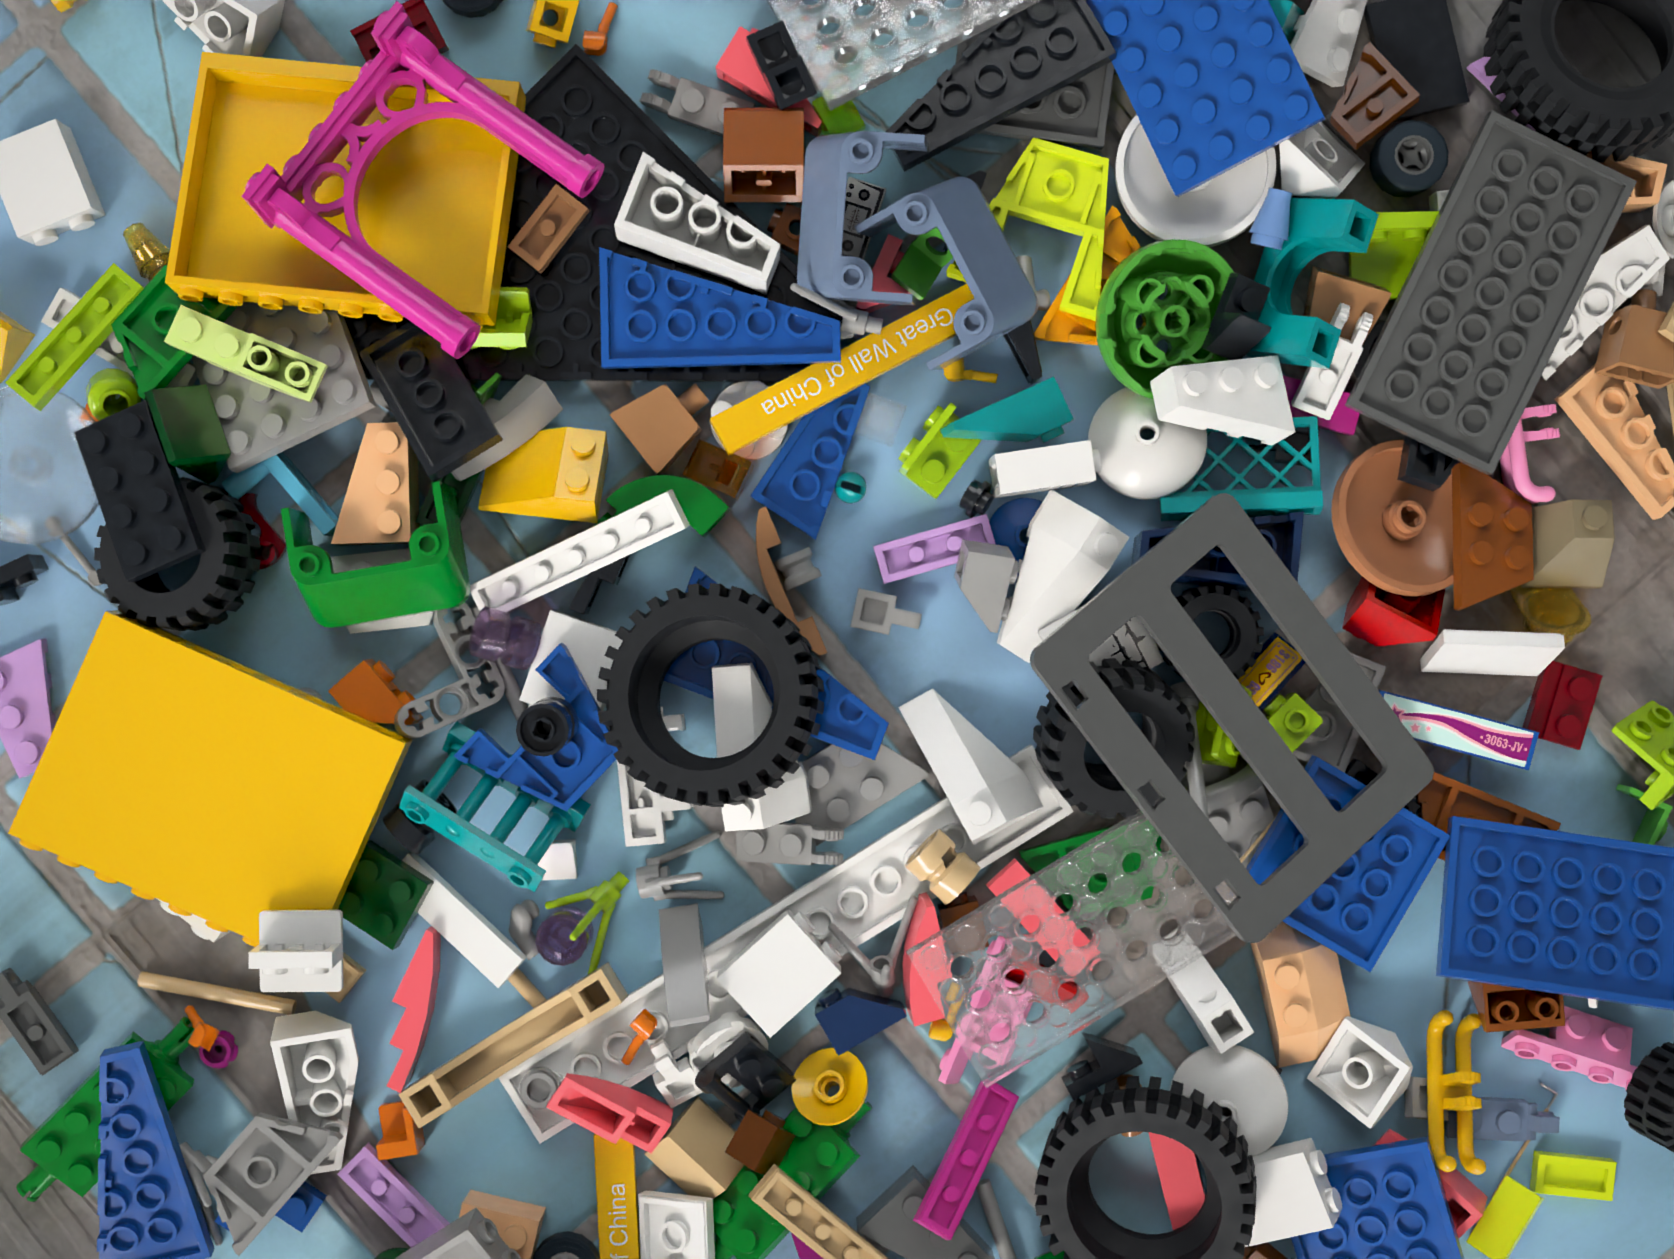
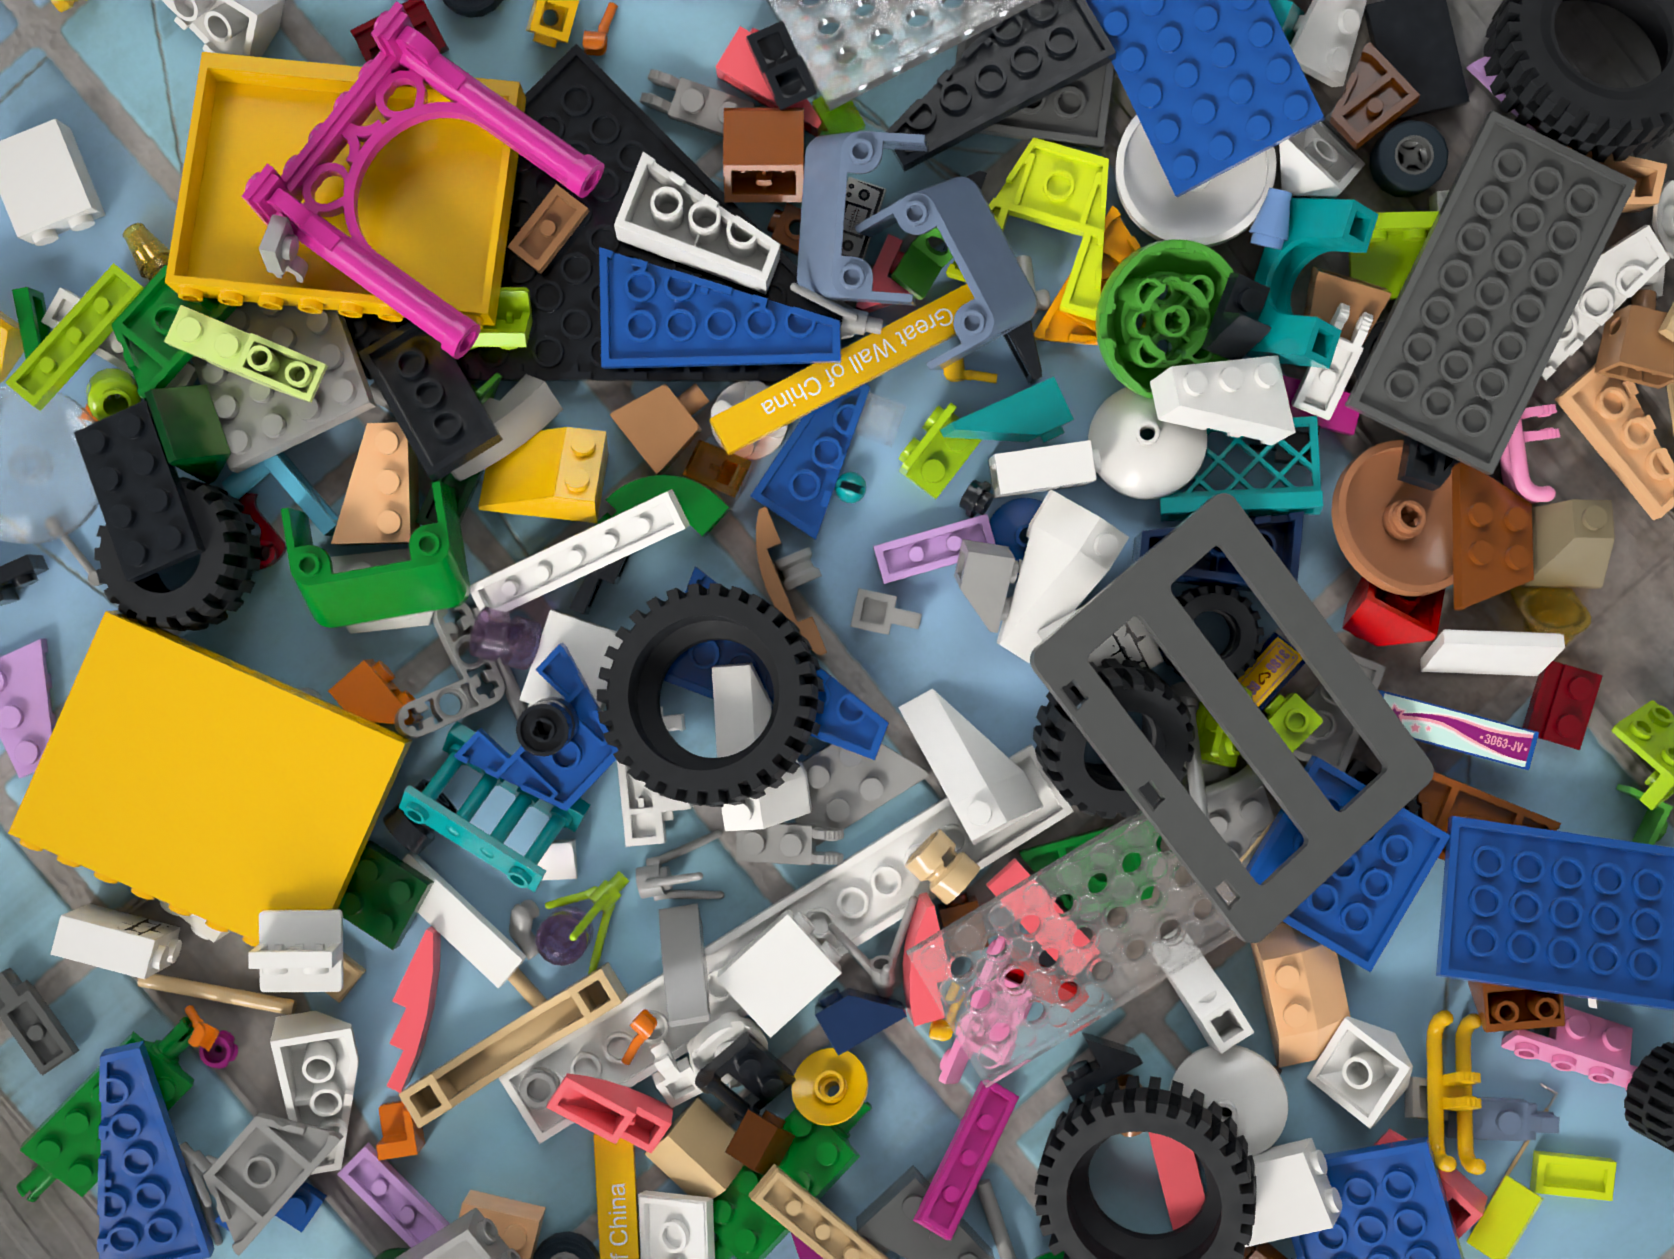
(30, 311): none -> green tile
(116, 941): none -> white brick
(280, 249): none -> light grey plate

